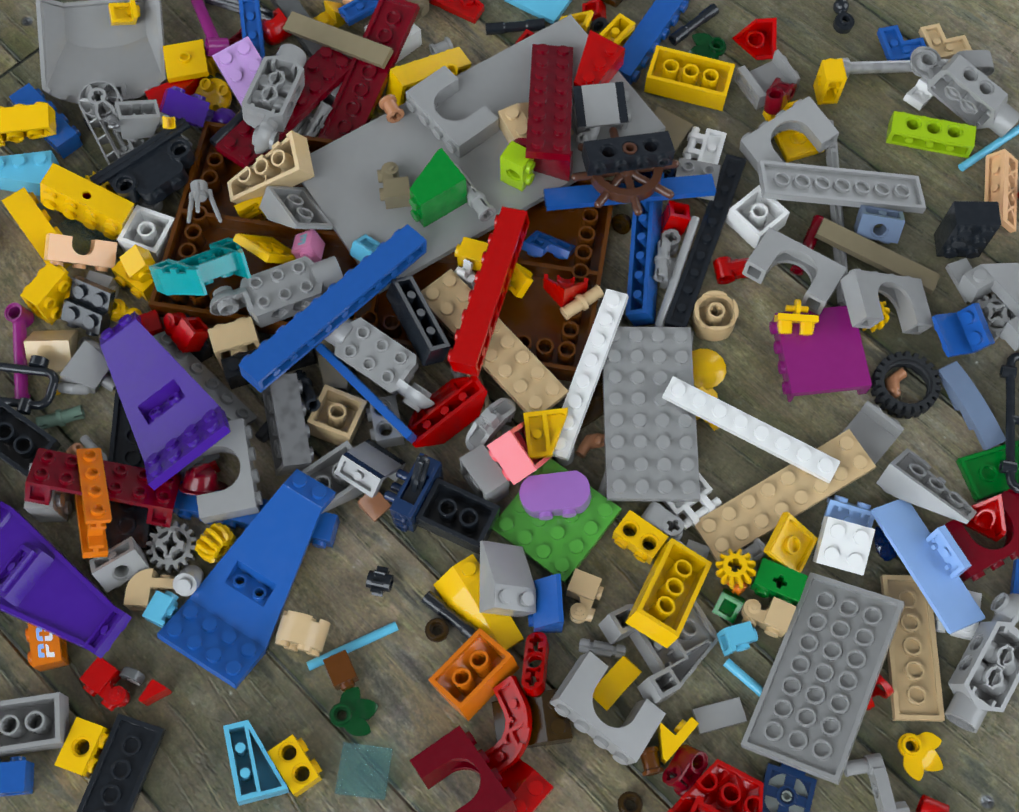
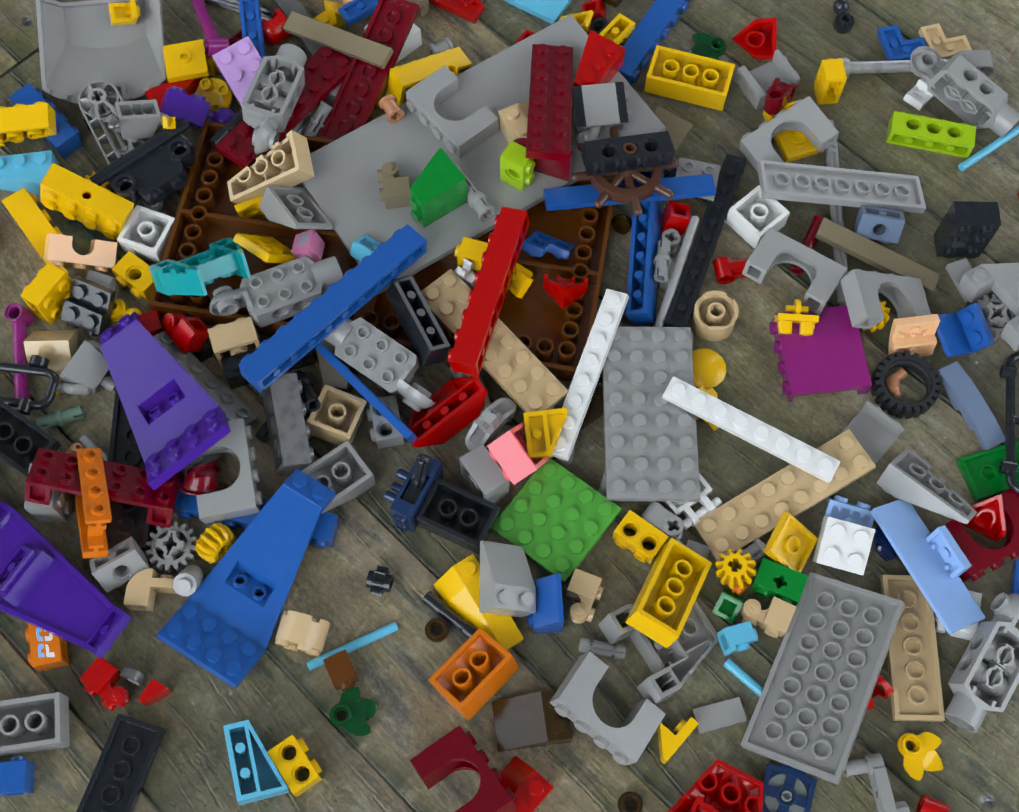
(70, 754): yellow brick -> none
(137, 263): yellow brick -> none
(161, 608): medium azure brick -> none
(200, 193): light grey plant -> none
(364, 771): clear light blue tile -> none
(368, 467): light grey panel -> none
(375, 506): nougat slope -> none
(505, 27): black piece -> none
(517, 725): red plate -> none
(540, 671): red beam -> none
(555, 494): medium lavender brick -> none
(582, 302): tan pin -> none
(590, 442): nougat arm -> none
(615, 682): yellow slope -> none
(651, 762): reddish brown bush -> none
(684, 31): black piece -> none
(685, 768): dark red piece -> none
(711, 147): white plate -> none
(914, 335): none -> light nougat slope
(1002, 186): light nougat fence -> none

